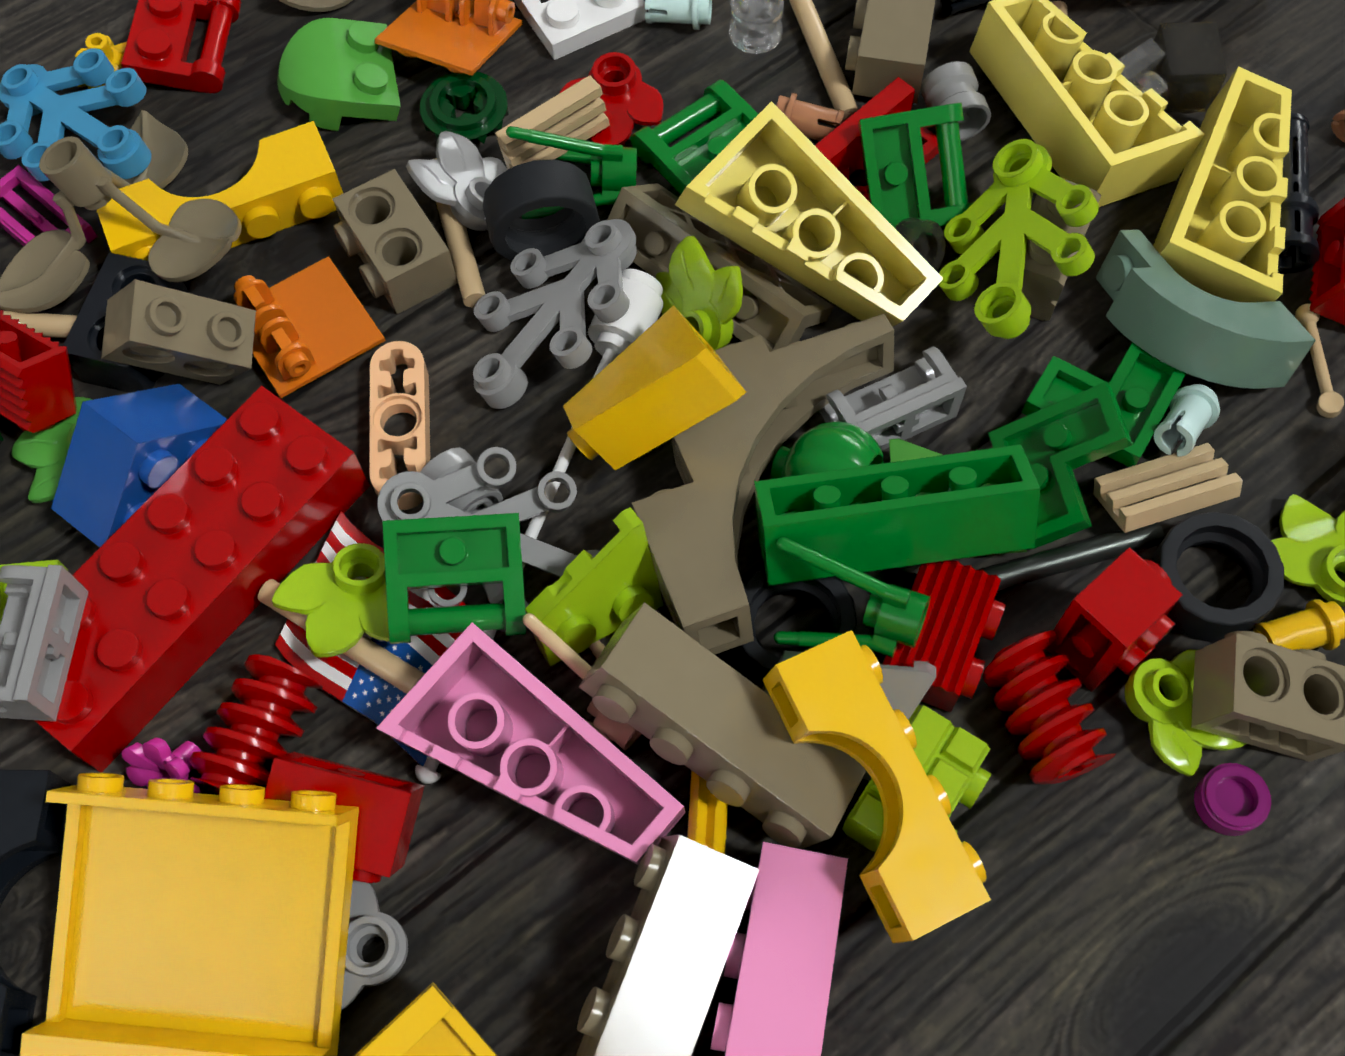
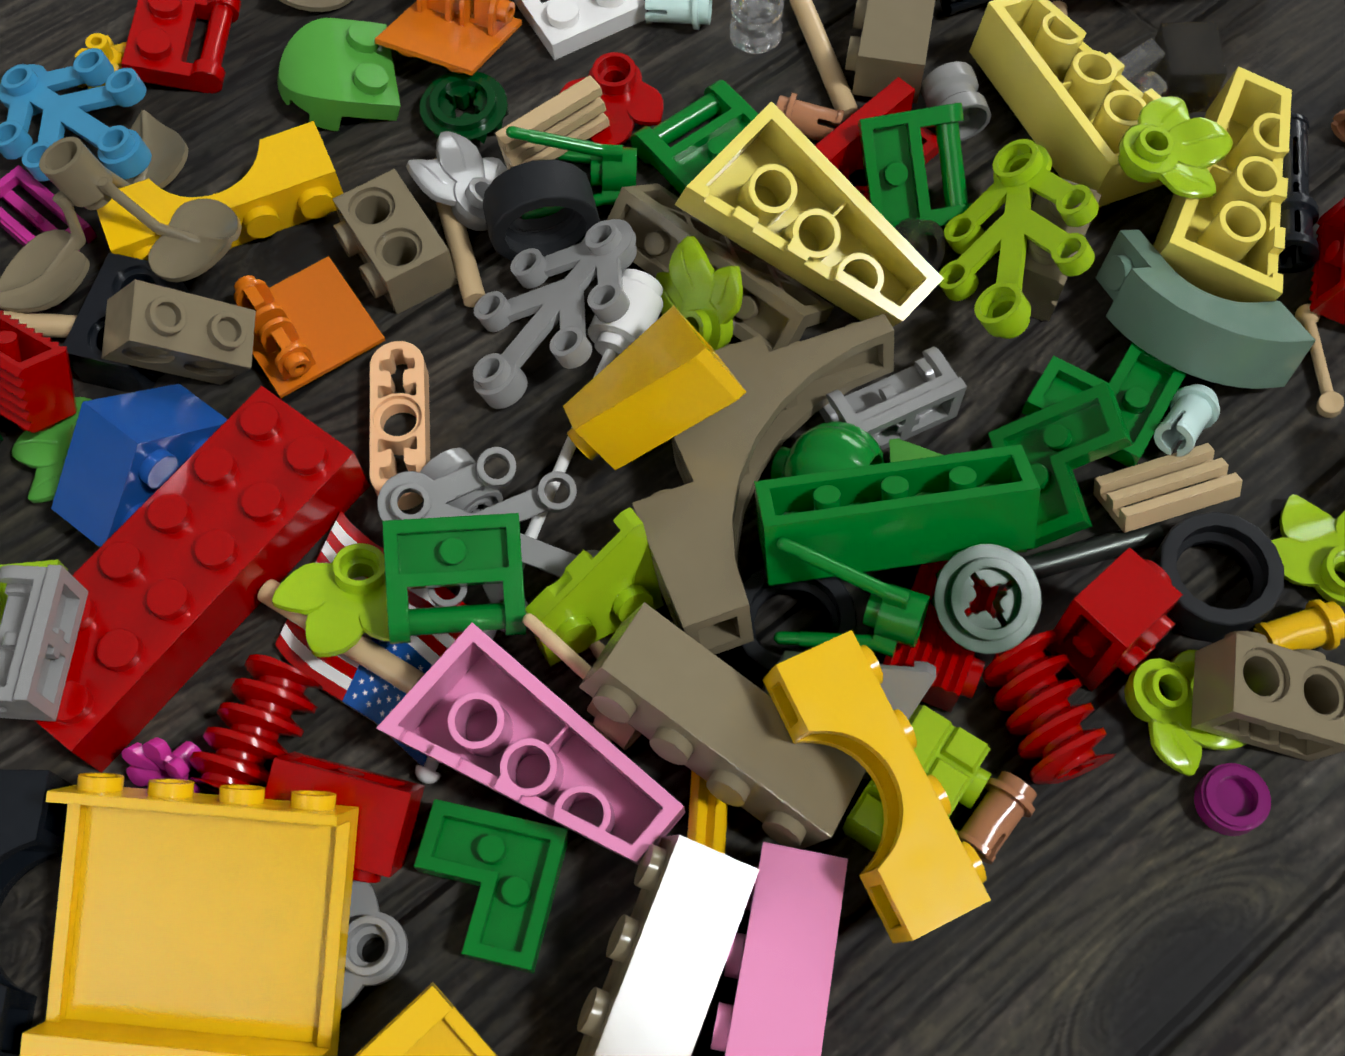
(516, 871): none -> green plate
(998, 815): none -> nougat pin
(1015, 607): none -> gear
(1174, 148): none -> lime plate

